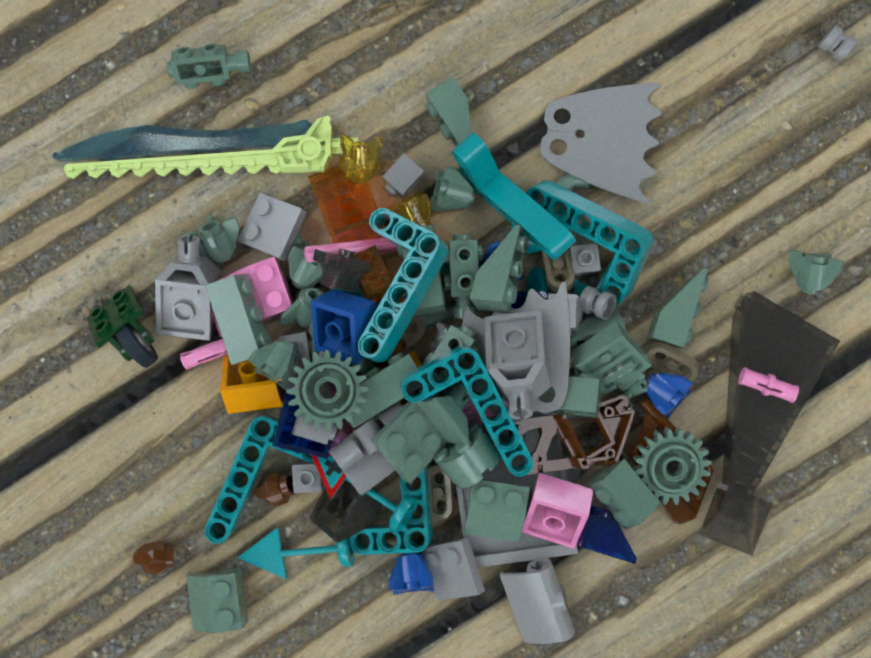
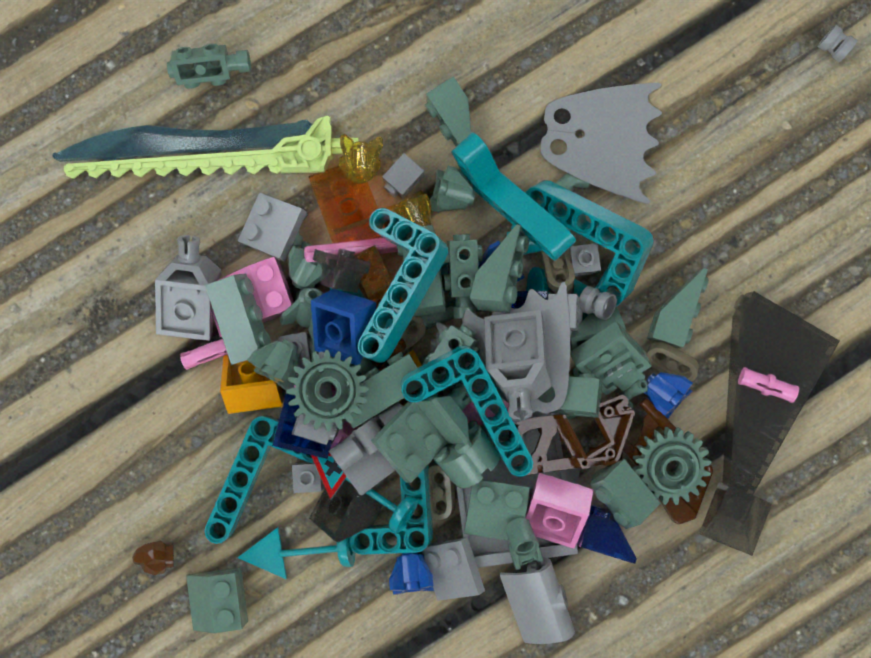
(121, 317): dark green plate -> none
(217, 240): sand green brick -> none
(275, 488): reddish brown rock -> none
(522, 542): none -> sand green piece
(813, 270): sand green brick -> none

